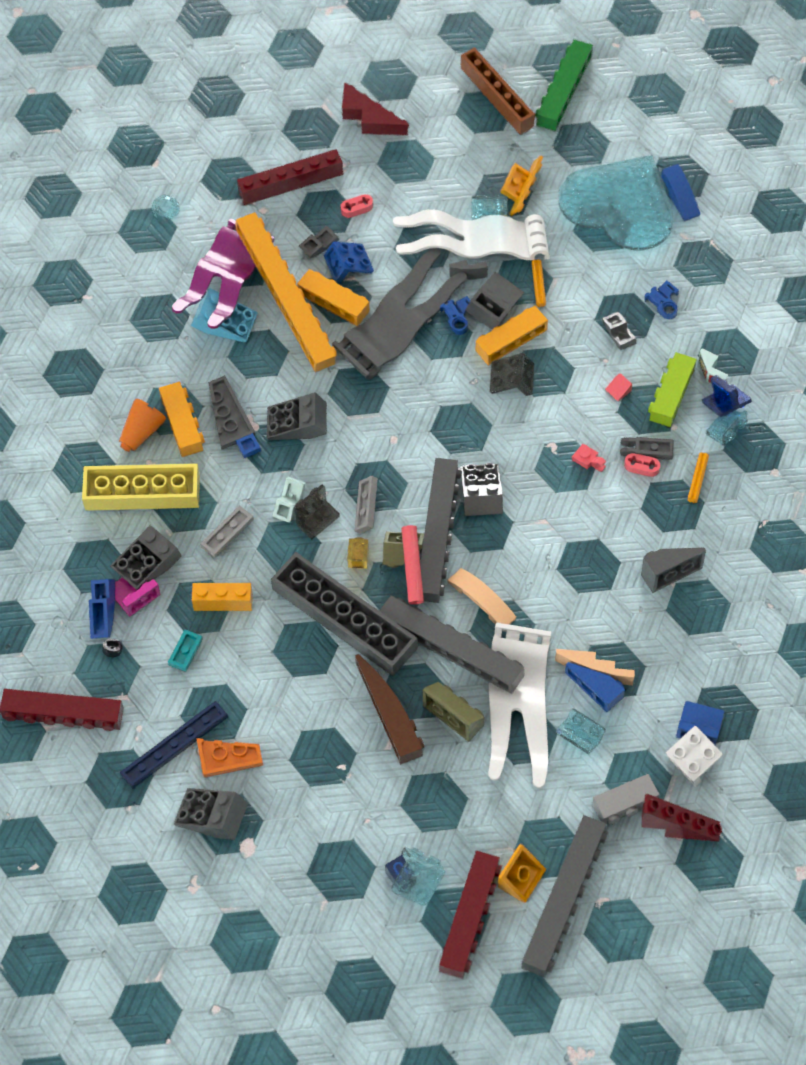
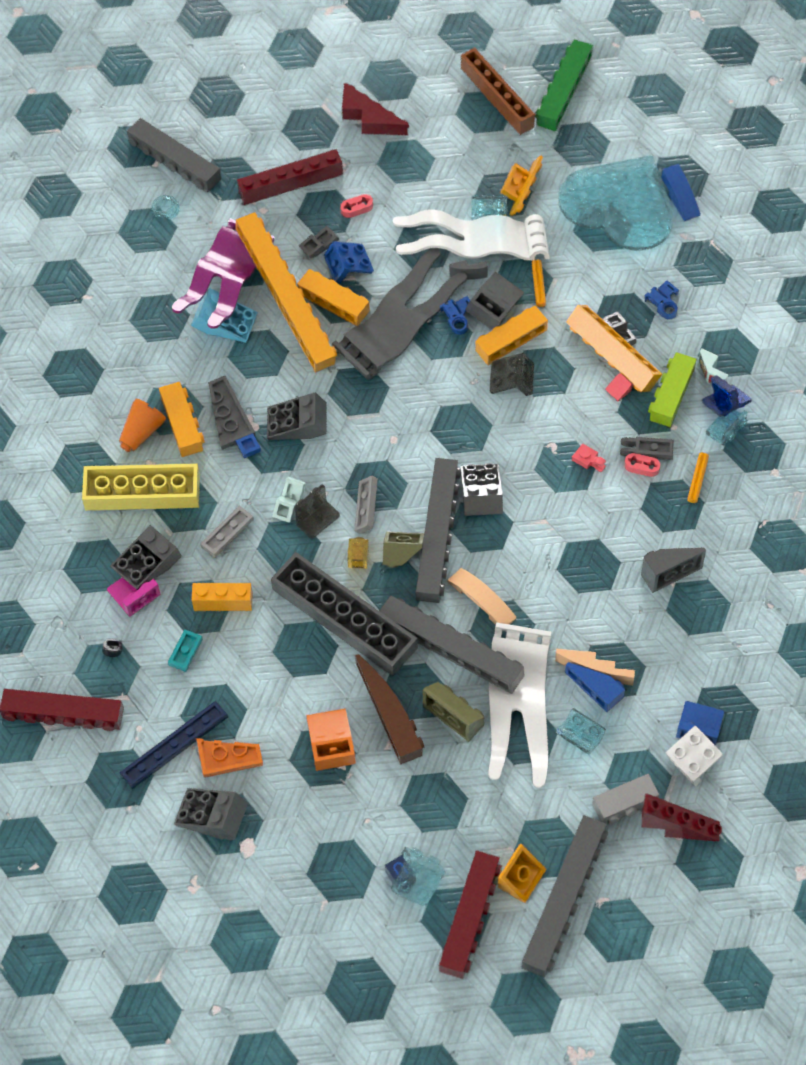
(101, 608): blue slope -> none
(174, 155): none -> dark grey brick
(331, 739): none -> orange slope
(412, 564): coral piece -> none
(613, 348): none -> light orange brick

